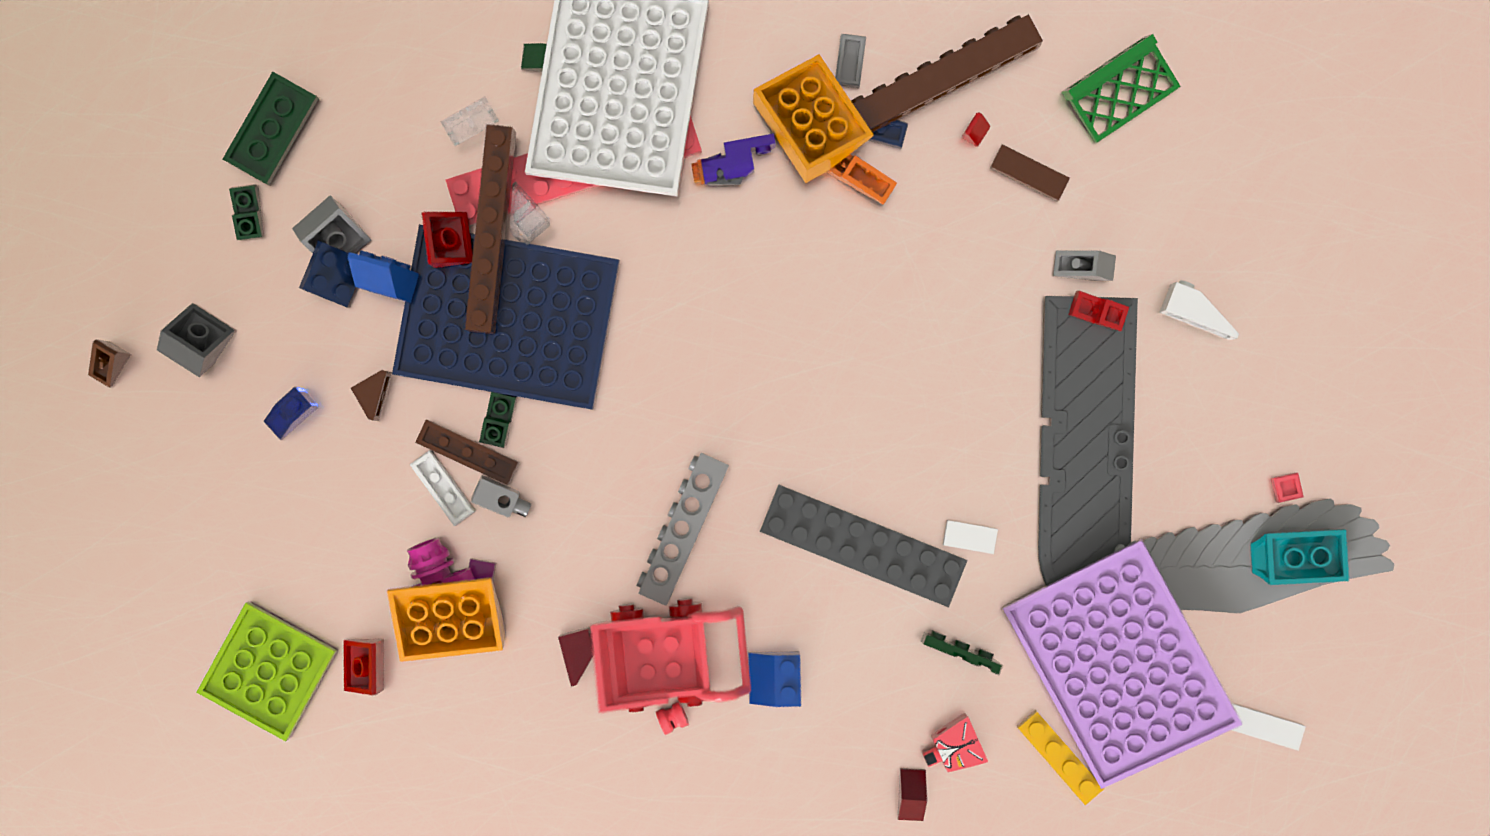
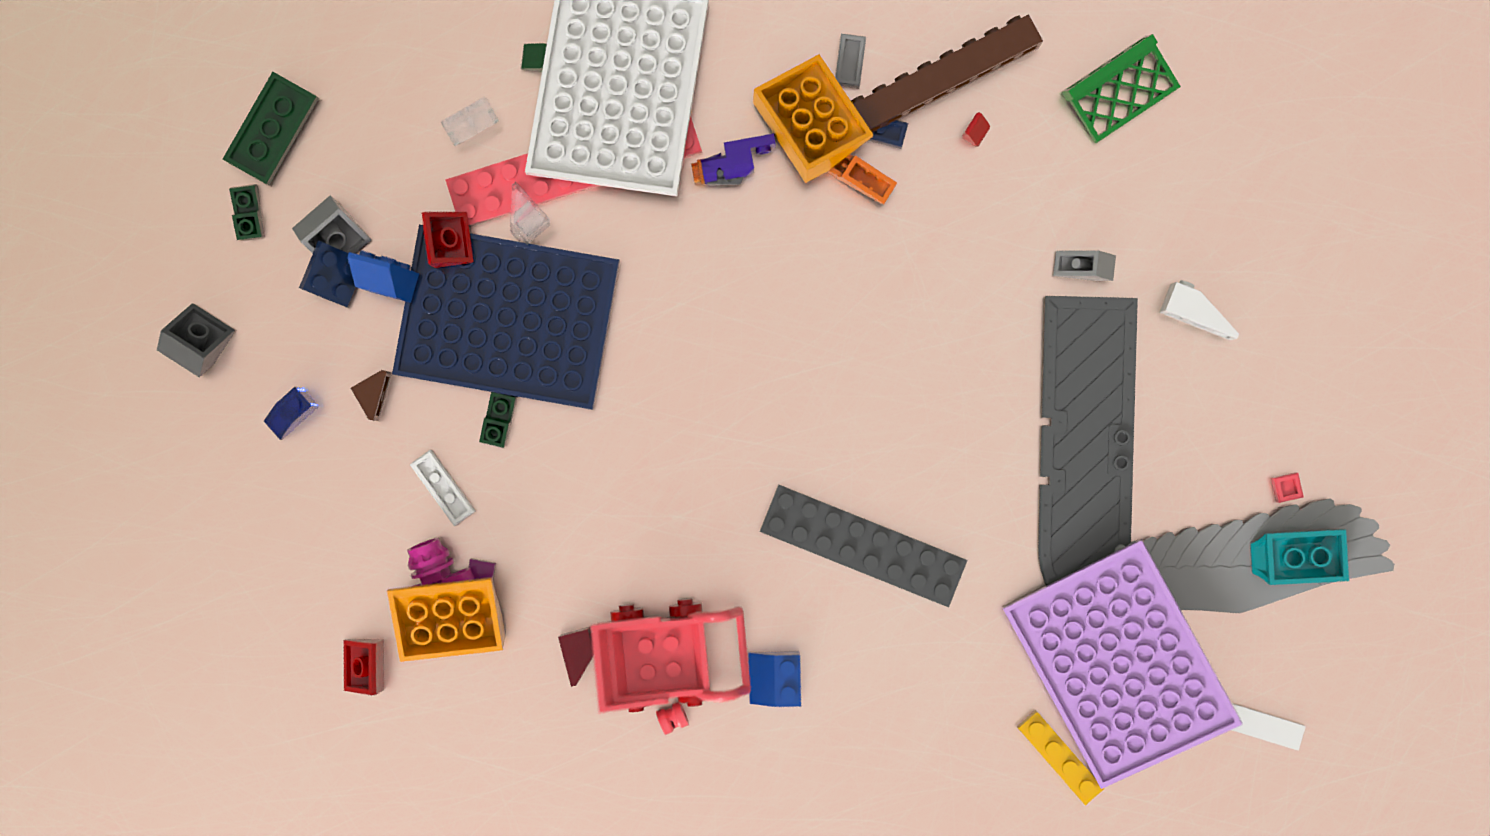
(106, 362): reddish brown slope -> none
(266, 671): lime plate -> none
(467, 452): reddish brown plate -> none
(489, 491): light grey torso -> none
(490, 229): reddish brown brick -> none
(662, 590): light grey brick -> none
(912, 794): dark red slope -> none
(937, 641): dark green wing -> none
(956, 746): coral torso -> none
(970, 537): white tile -> none
(1029, 172): reddish brown tile -> none
(1098, 311): red slope -> none

